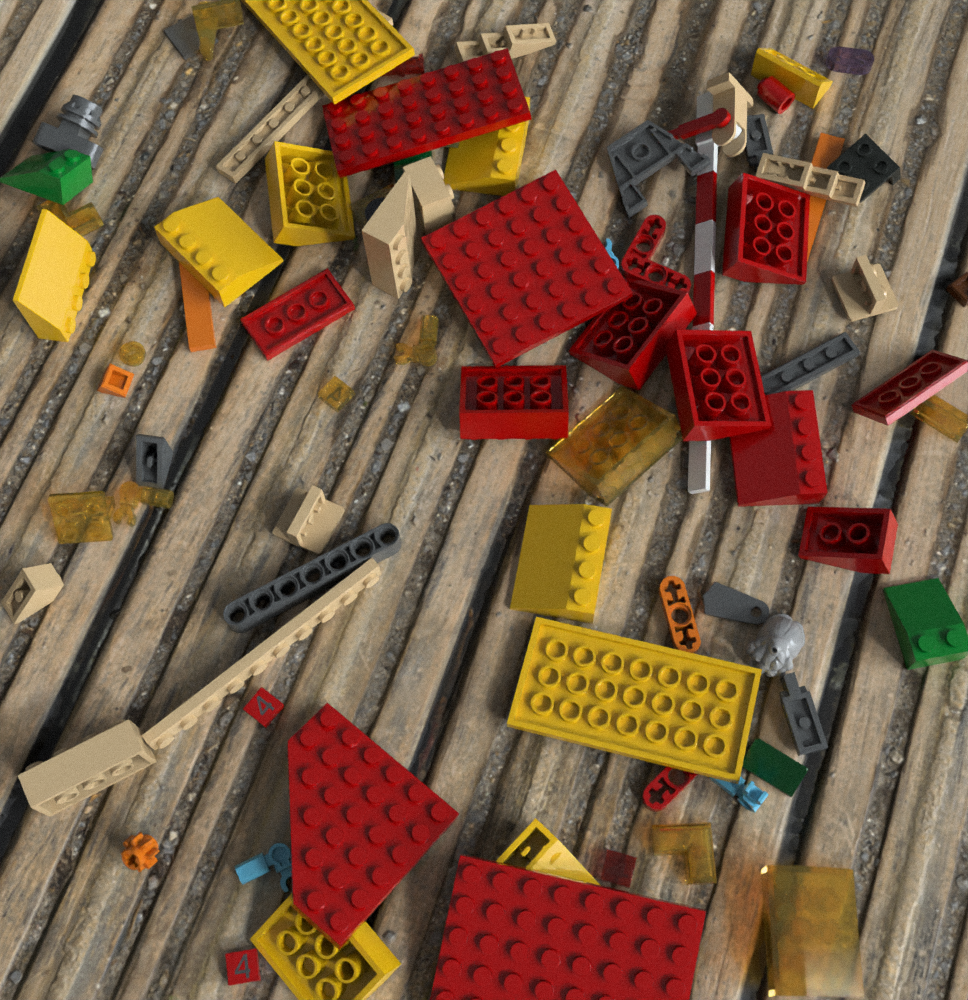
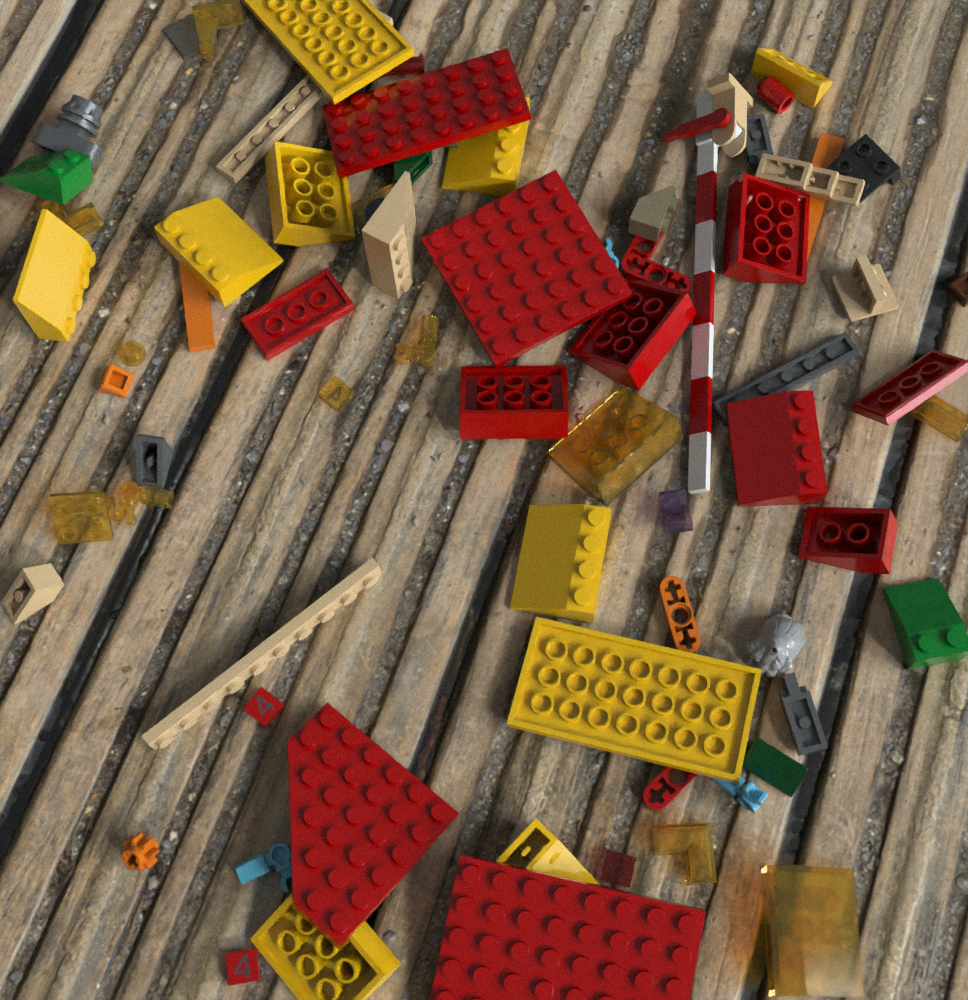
(86, 768): tan brick -> none
(299, 578): dark grey beam -> none
(309, 520): tan bracket -> none
(430, 195): tan brick -> none
(518, 39): tan slope -> none
(643, 154): dark grey wing -> none
(651, 214): none -> dark tan slope
(674, 511): none -> clear purple bracket
(716, 384): red slope -> none
(733, 605): dark grey piece -> none
(850, 60): clear purple beam -> none

